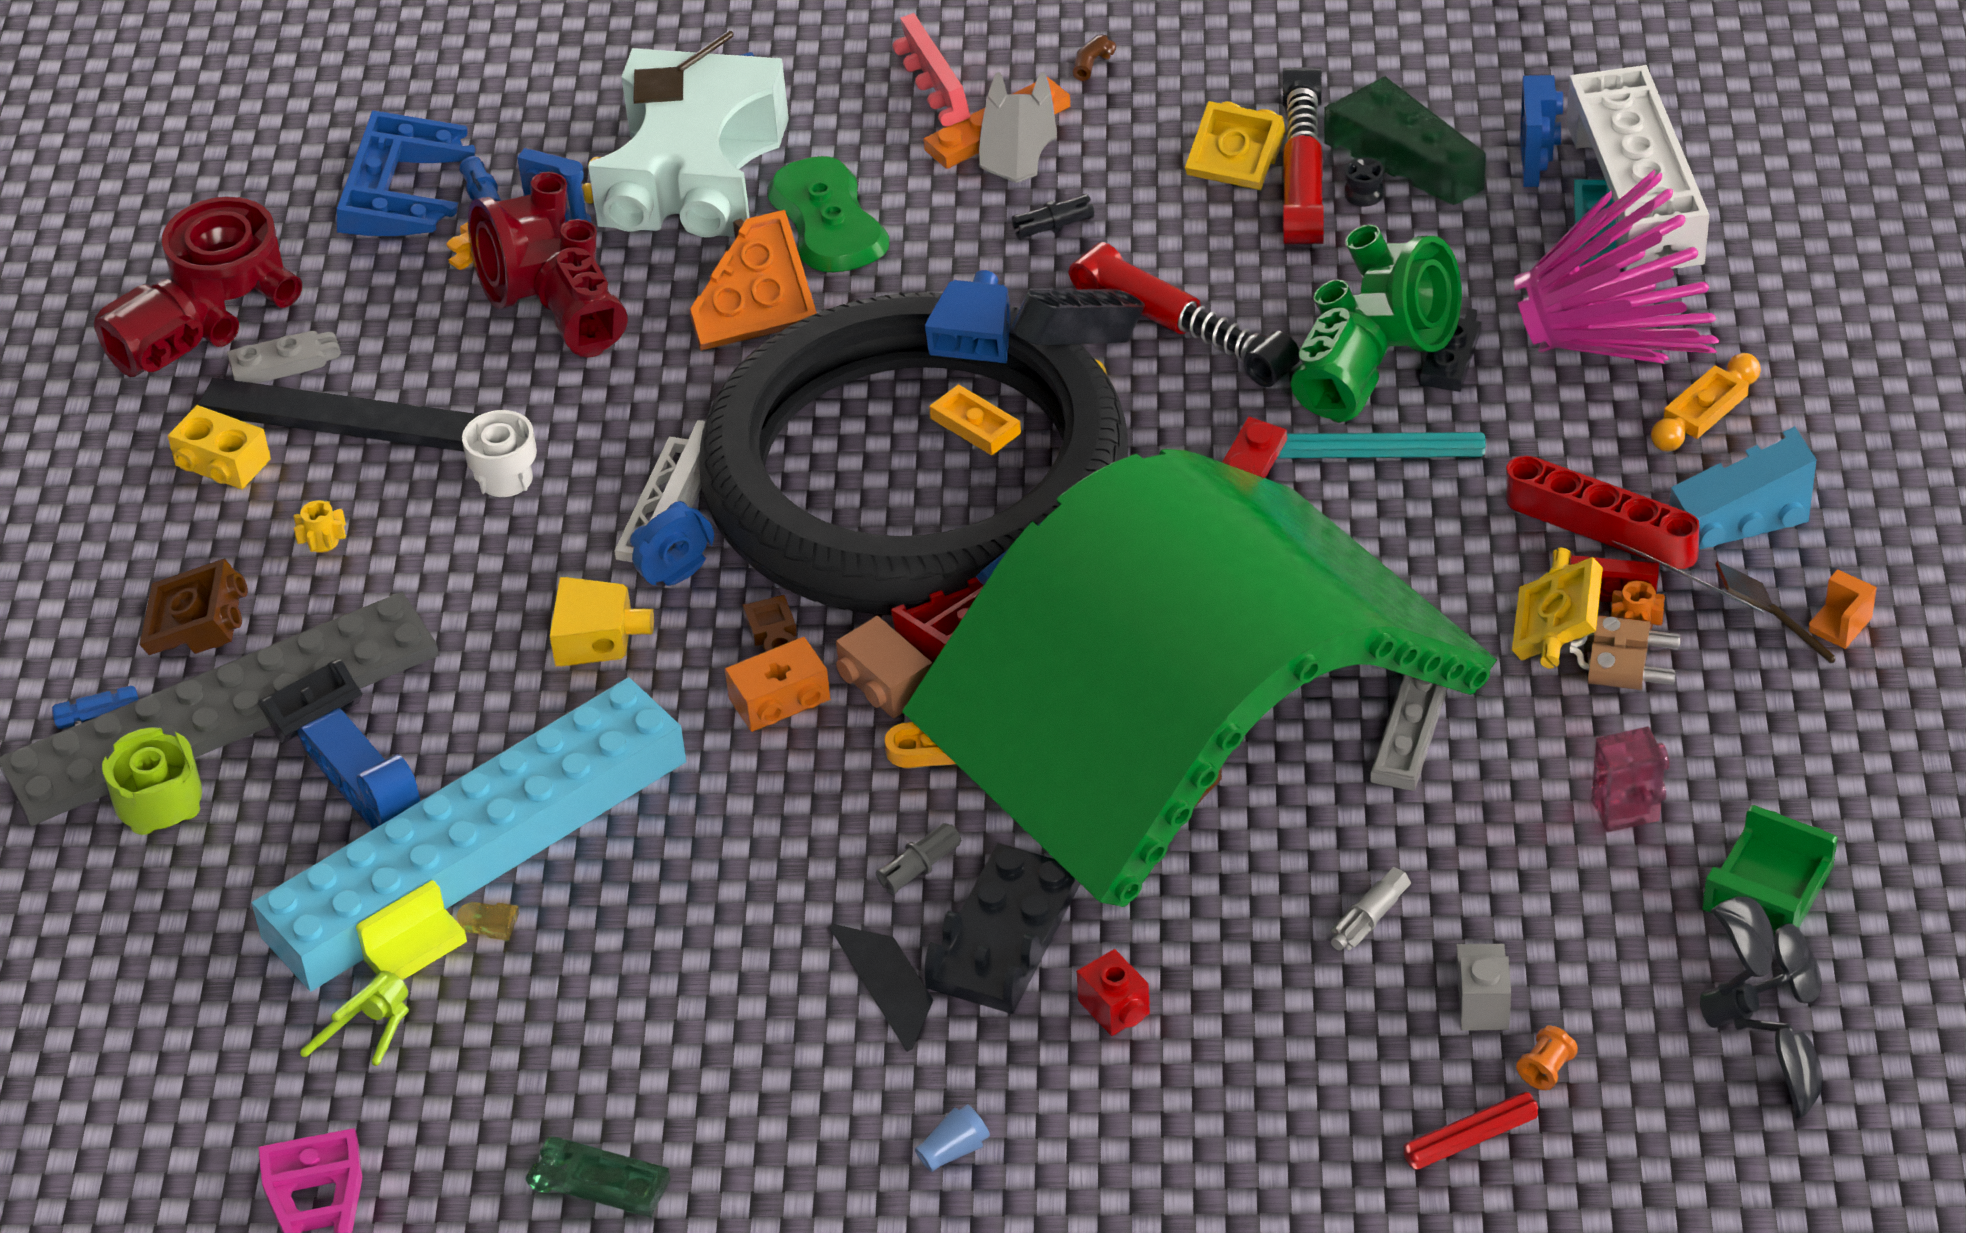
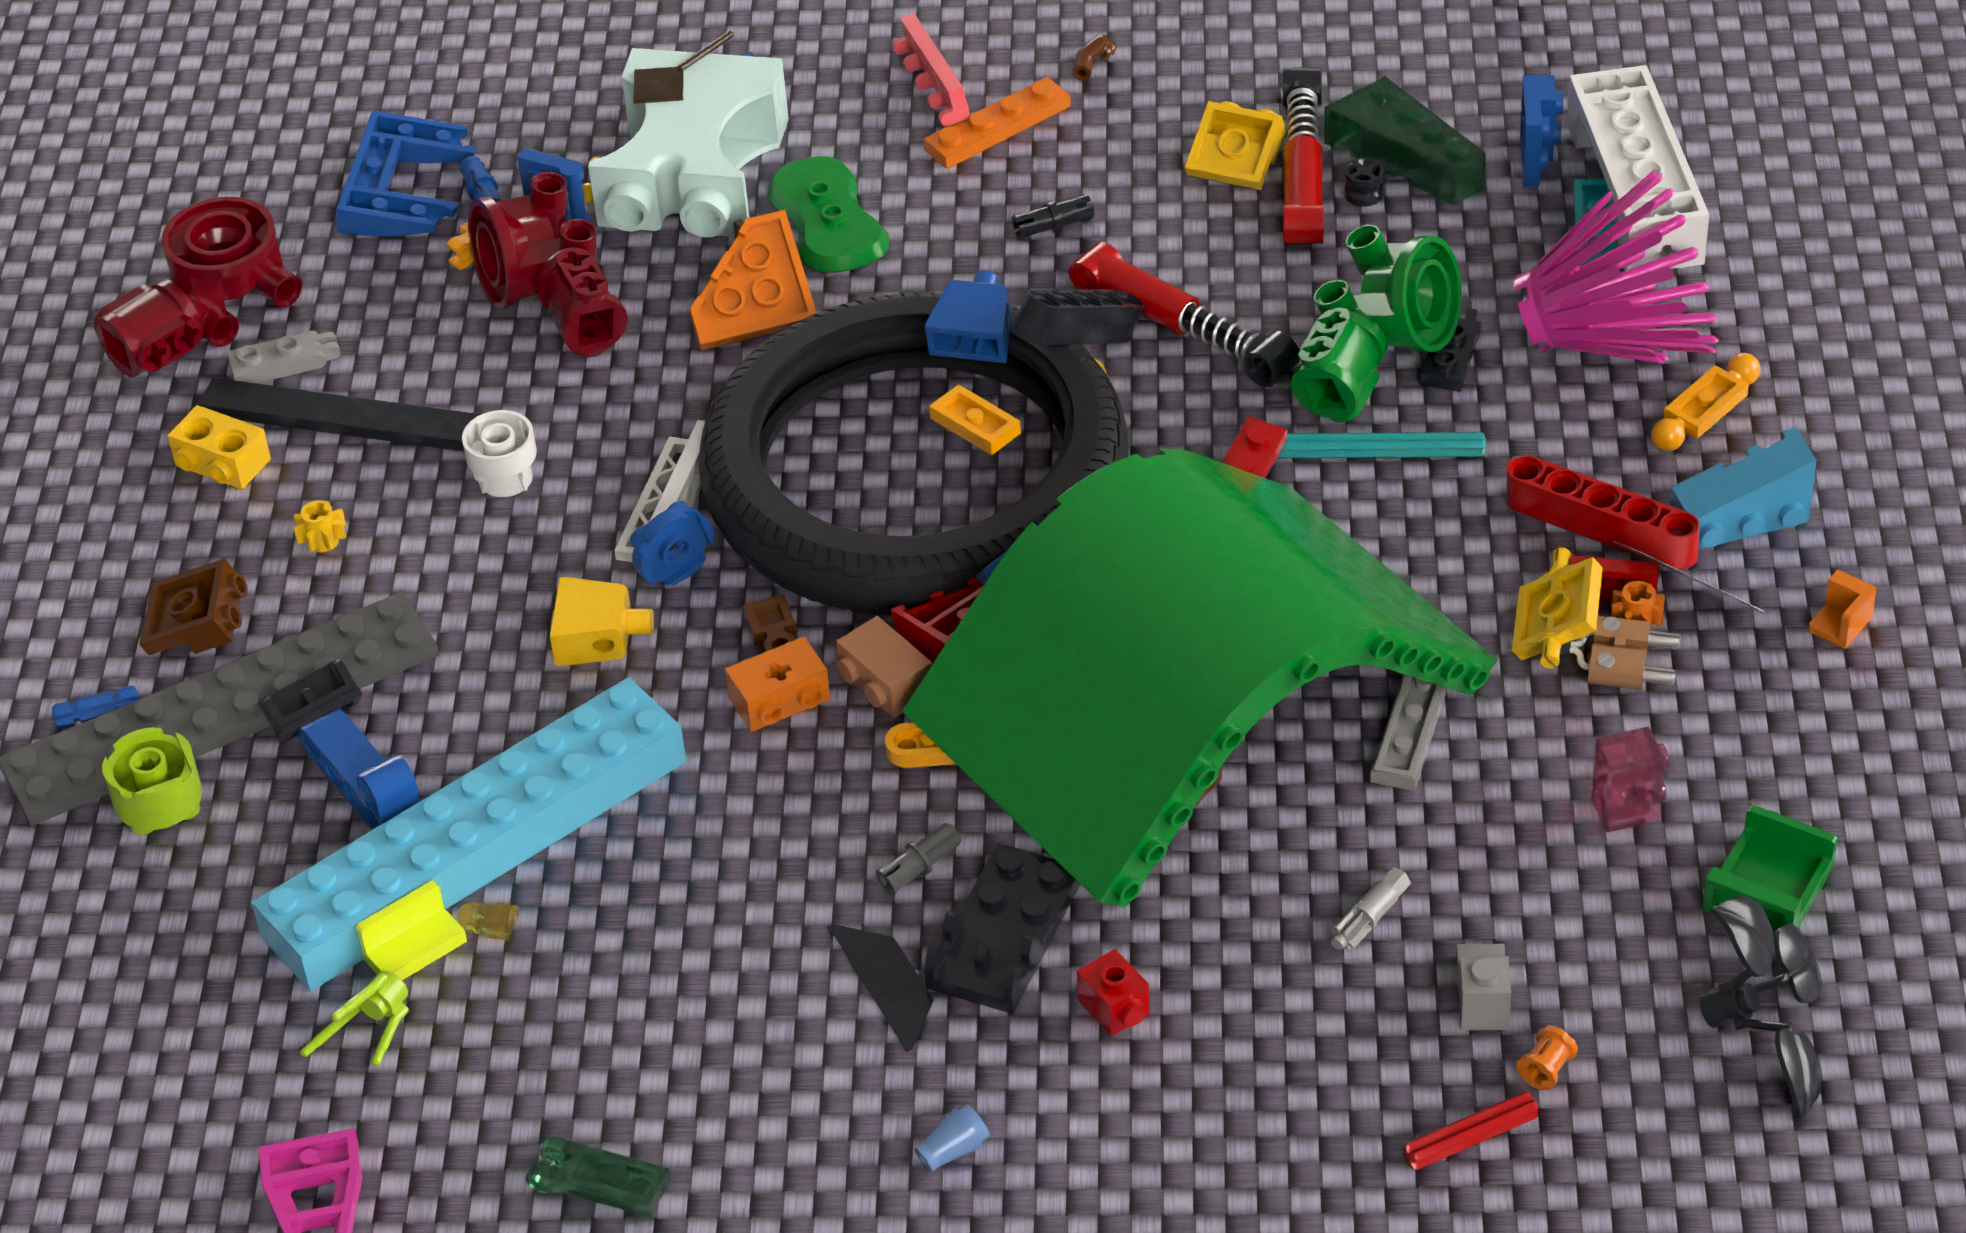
(1016, 130): light grey shield -> none
(1756, 594): dark brown piece -> none

